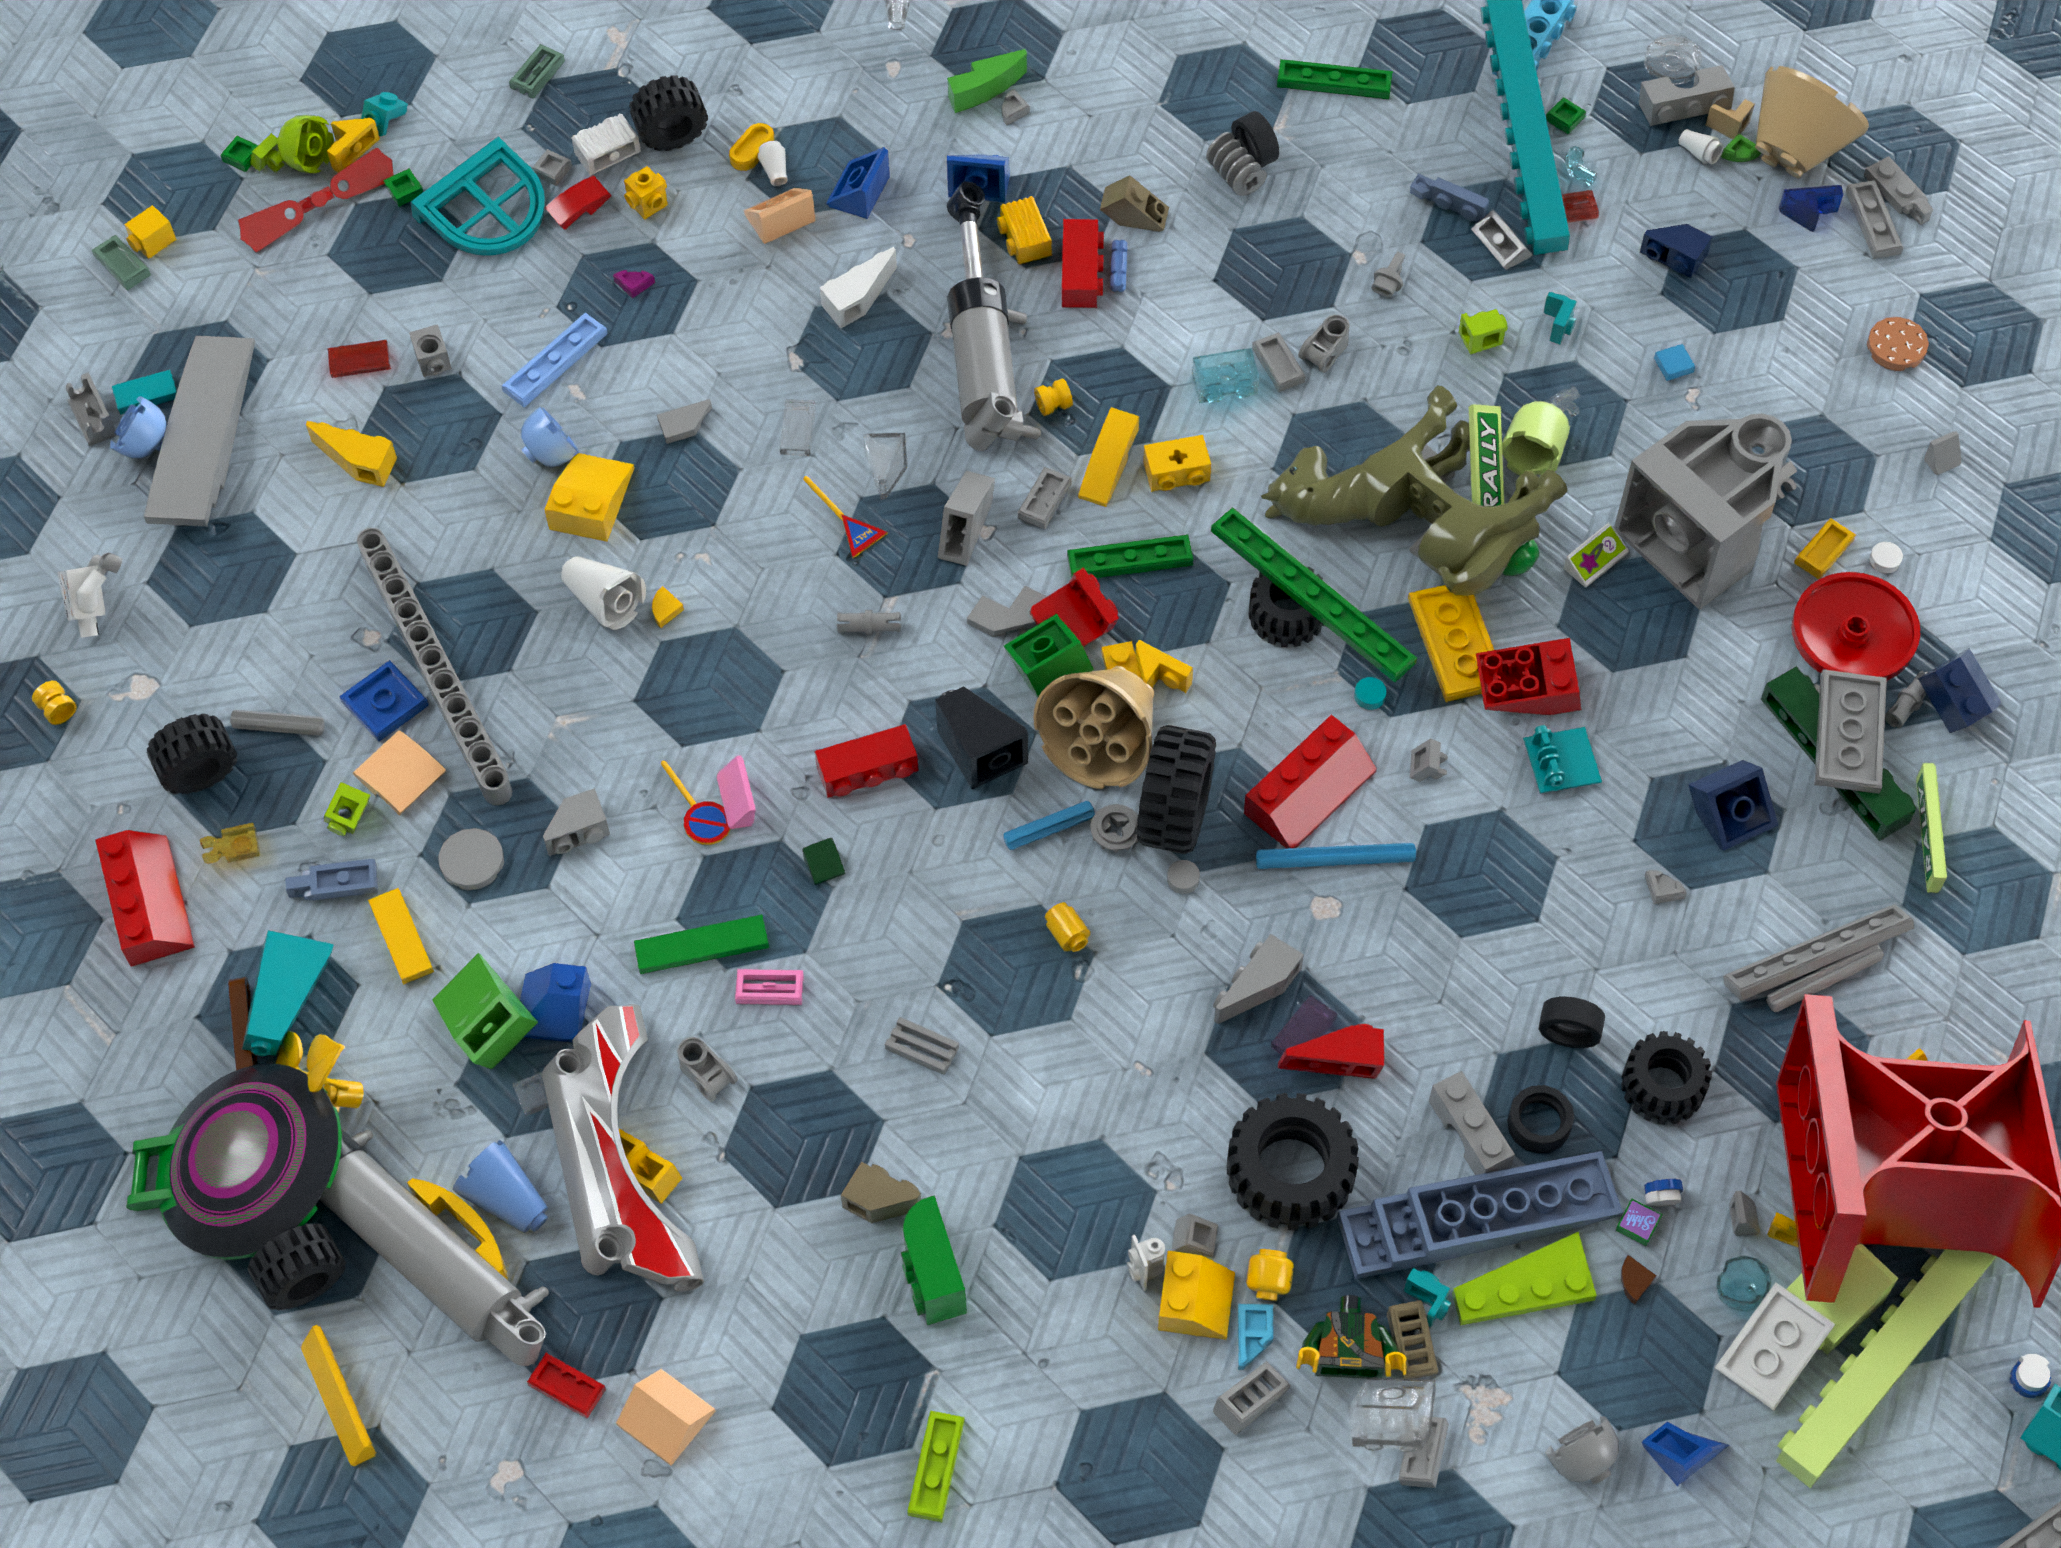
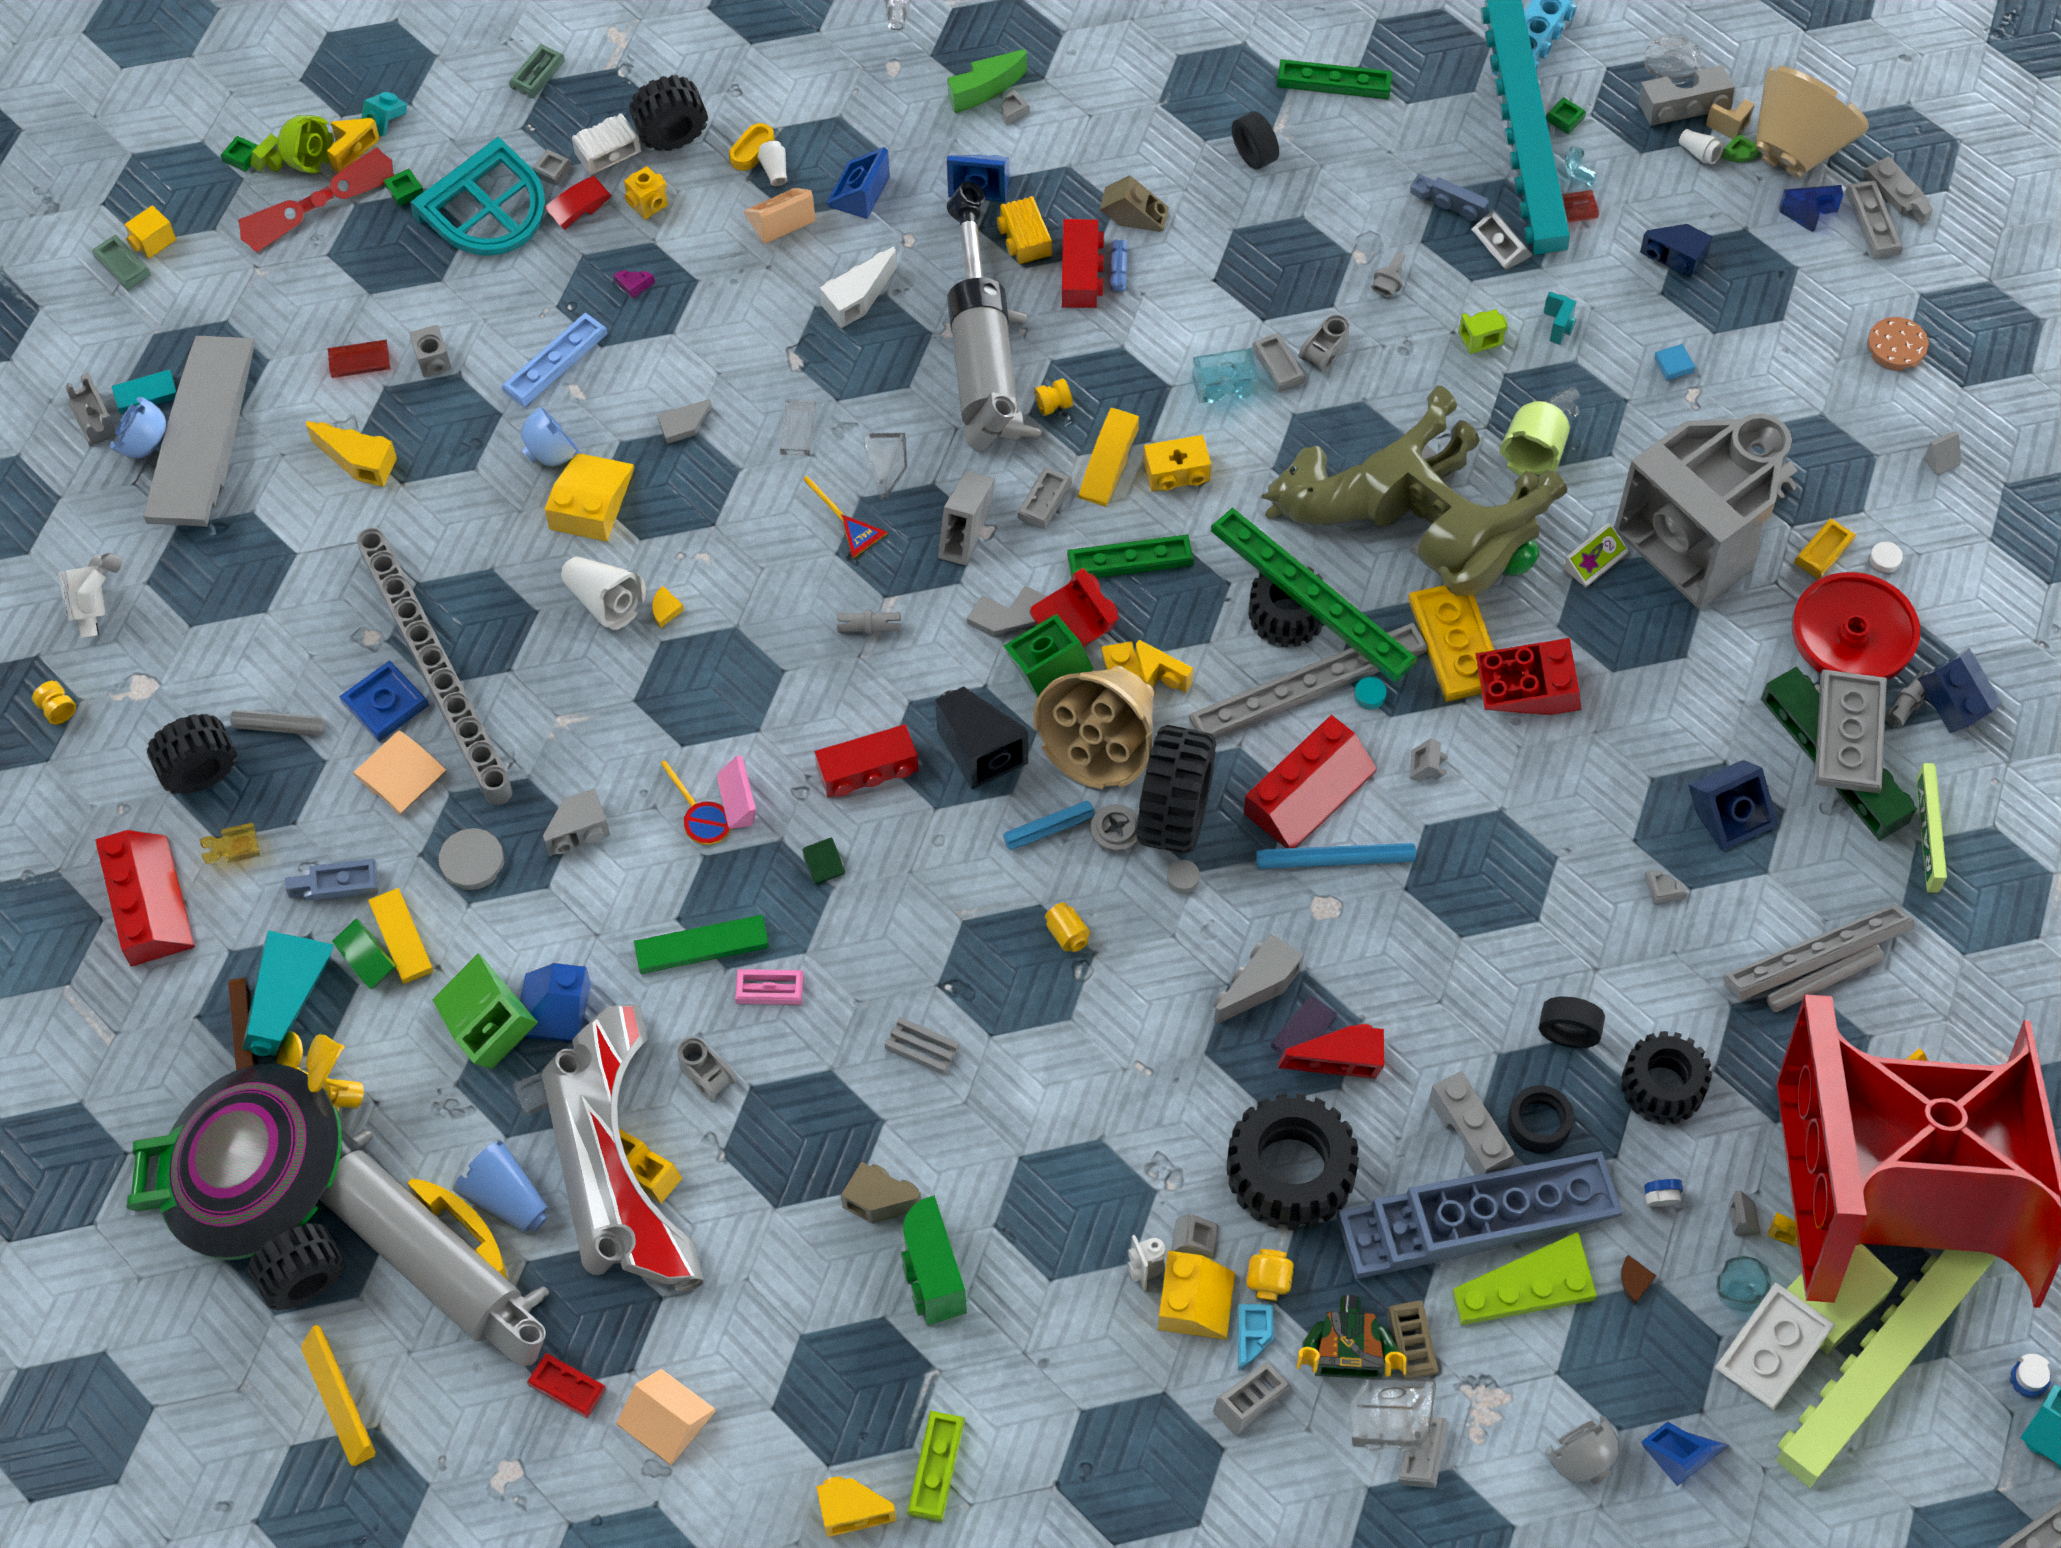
(346, 798): lime brick -> none
(364, 954): none -> green slope
(852, 1506): none -> yellow slope
(1235, 164): light grey piece -> none
(1296, 687): none -> light grey tile
(1427, 1288): teal bracket -> none
(1486, 455): tile -> none
(1561, 759): teal hinge -> none
(1638, 1222): tile -> none

